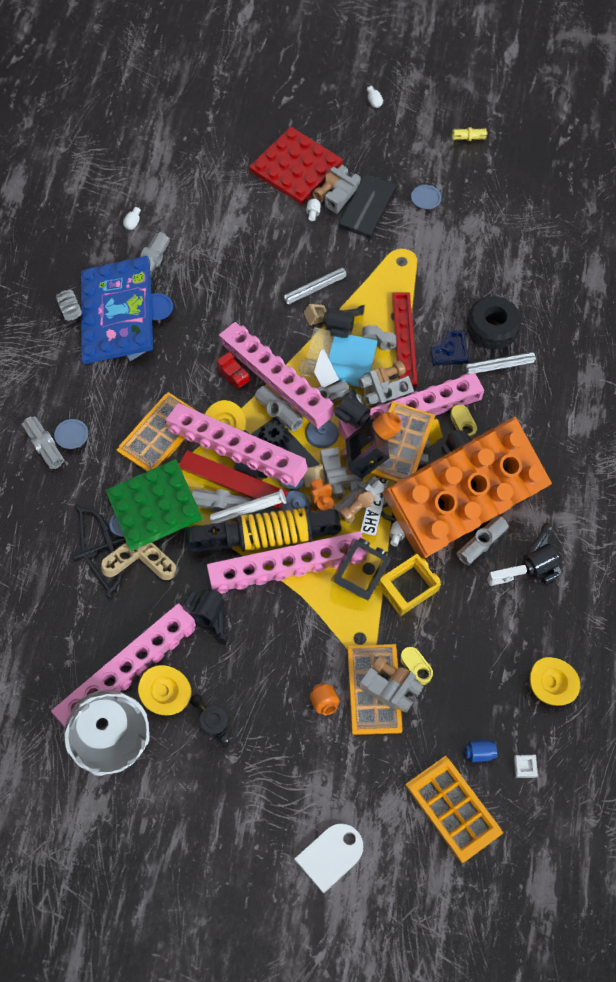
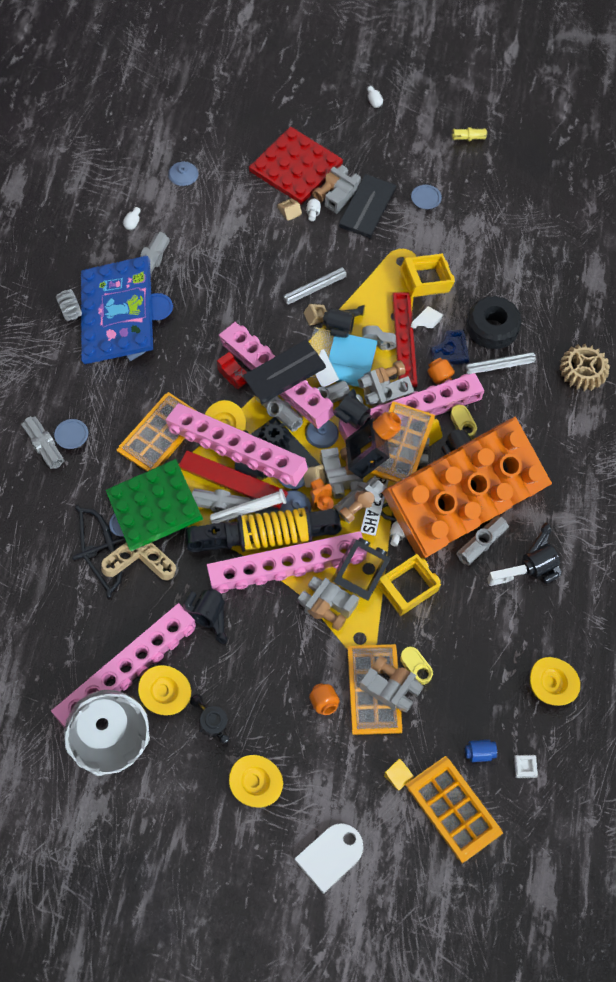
(183, 173): none -> sand blue piece
(255, 781): none -> yellow hat
(284, 371): none -> black tile
(290, 209): none -> tan slope
(328, 596): none -> light grey hips
(398, 774): none -> yellow slope
(415, 287): none -> yellow window
(427, 318): none -> white tile
(440, 371): none -> orange head
(584, 372): none -> tan gear

